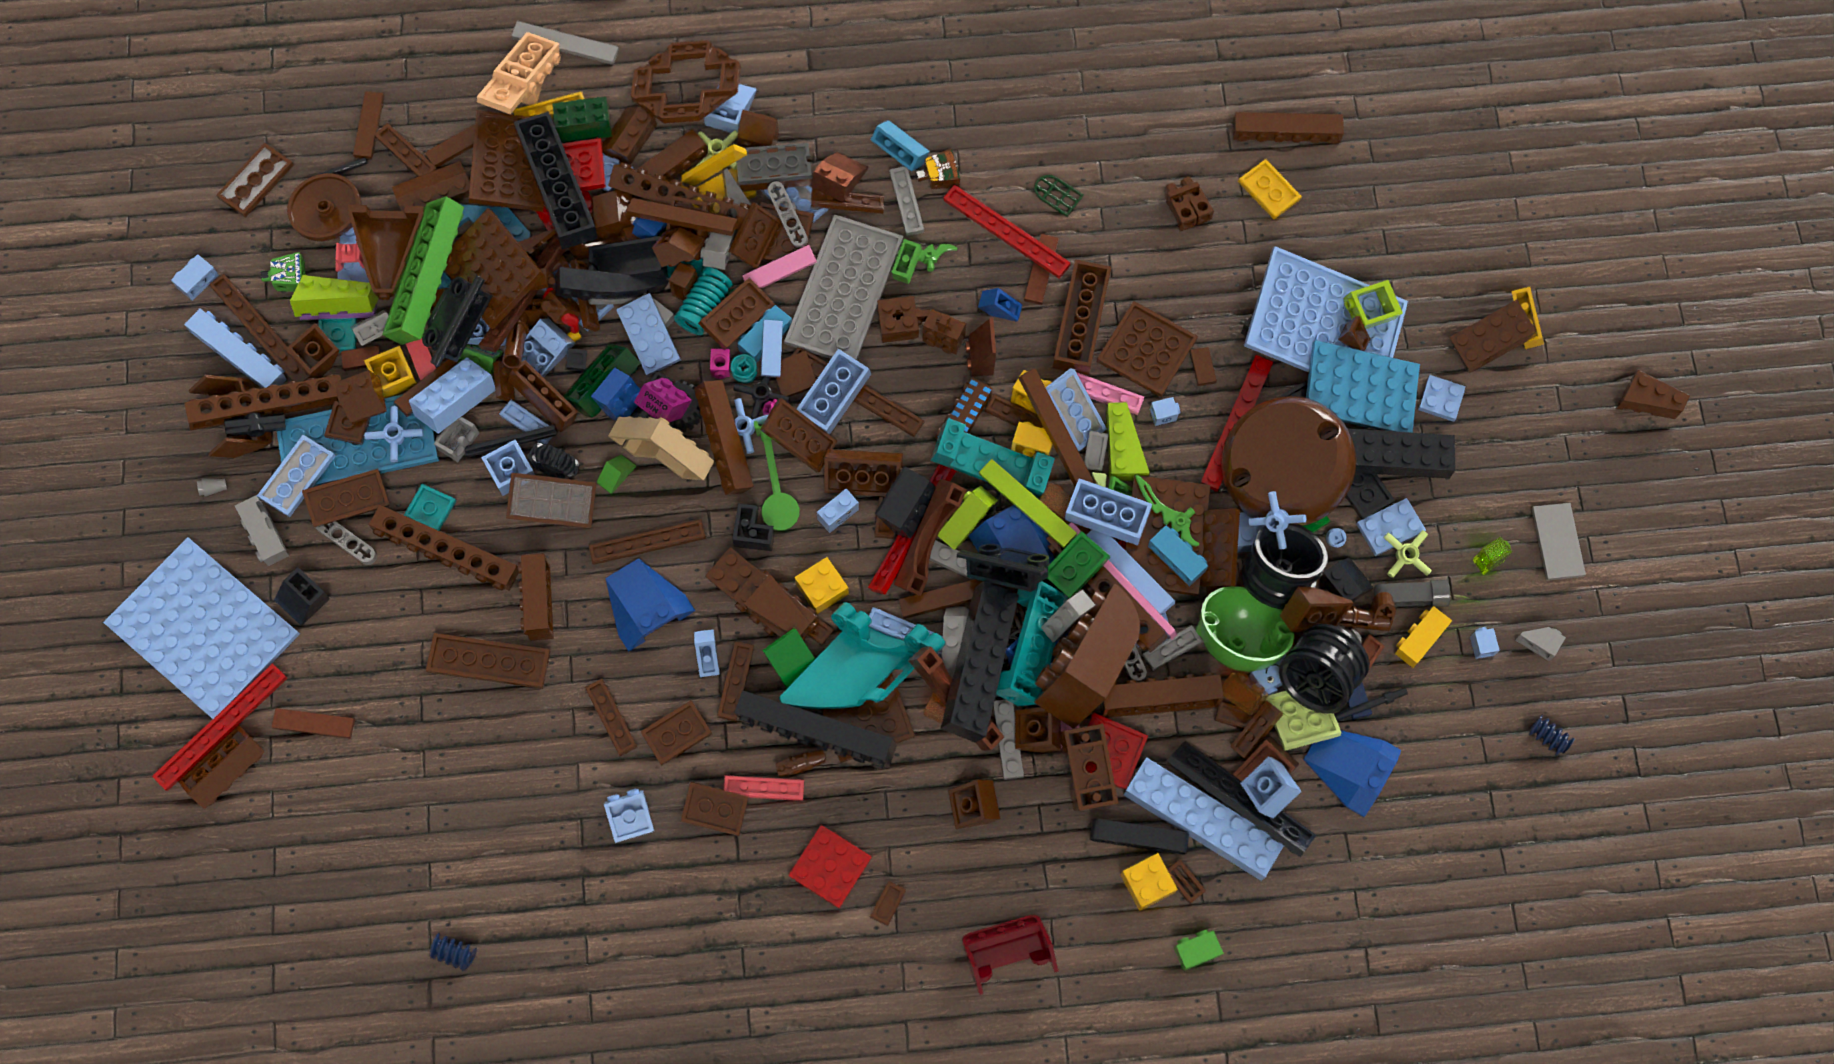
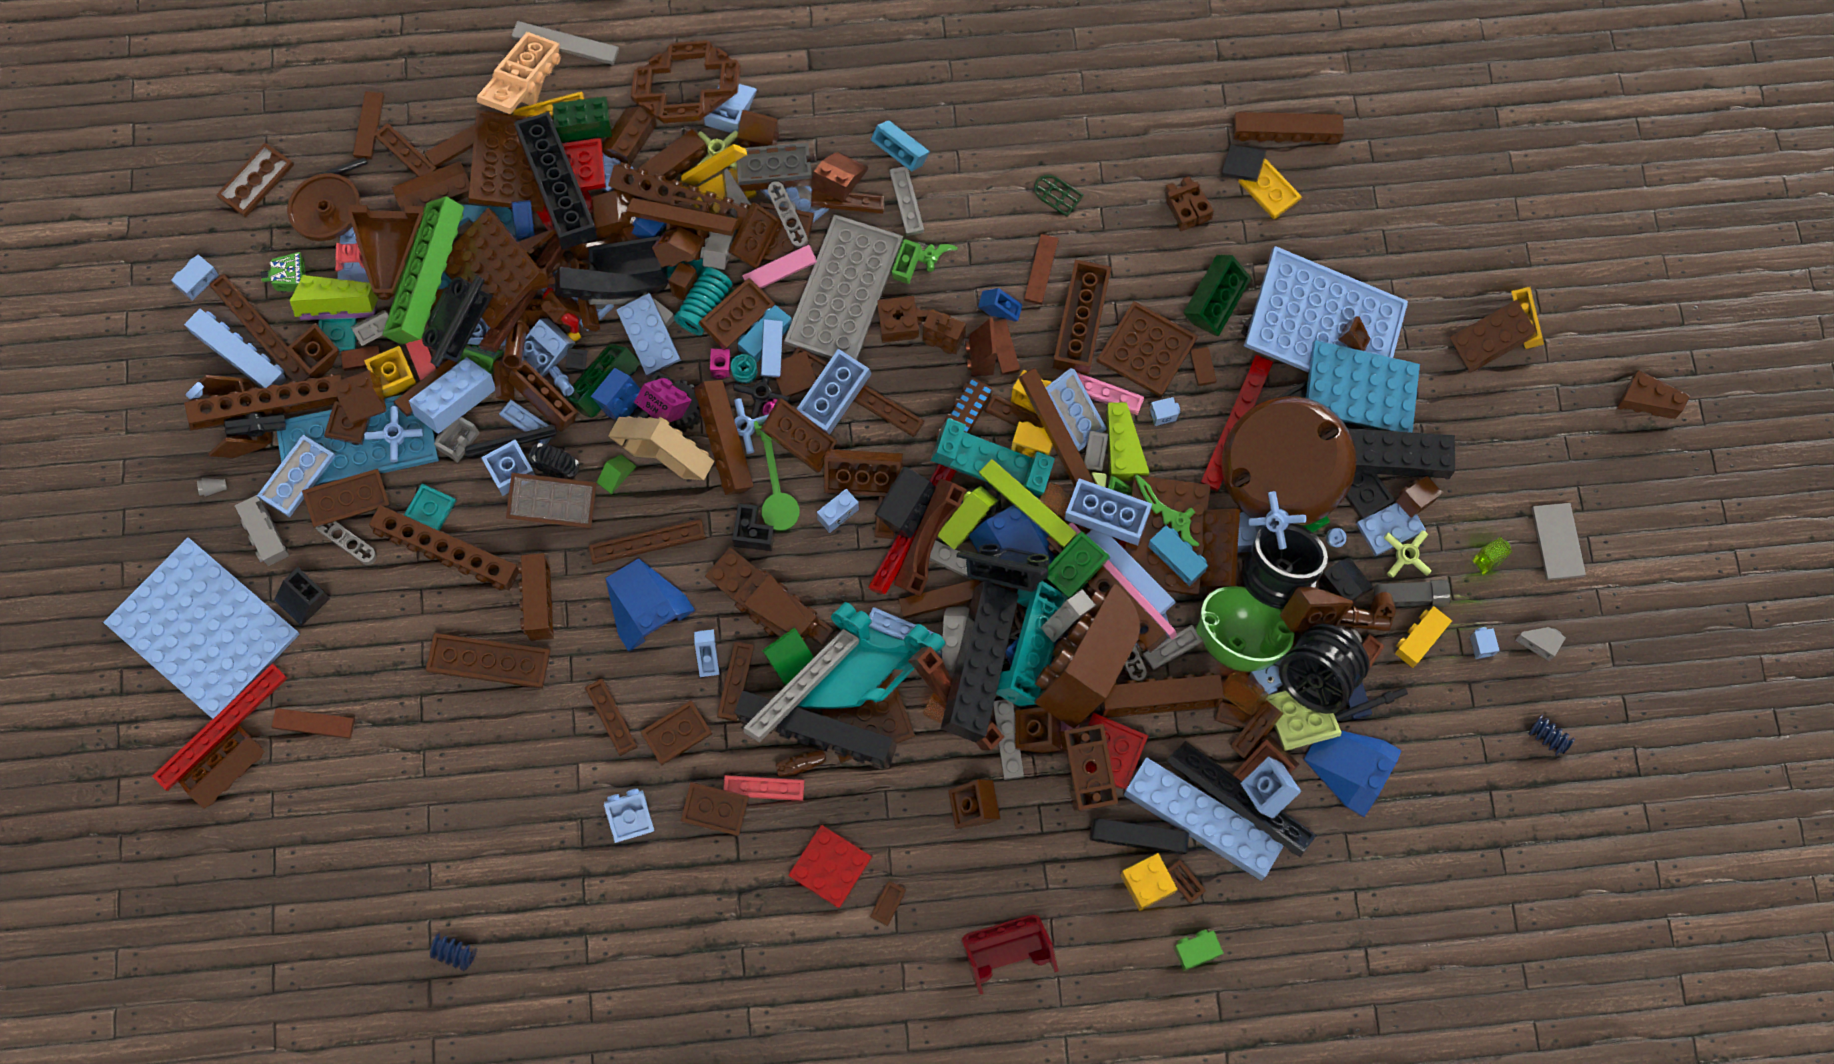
(196, 391): none -> light blue tile
(522, 219): none -> blue tile
(561, 381): none -> light blue axle
(801, 685): none -> light grey plate
(821, 585): yellow brick -> none
(940, 171): torso -> none
(1004, 349): none -> copper tile
(1007, 231): red plate -> none
(1217, 294): none -> dark green slope
(1244, 163): none -> black tile
(1386, 297): lime window -> none
(1418, 496): none -> reddish brown brick
(1442, 398): light blue plate -> none

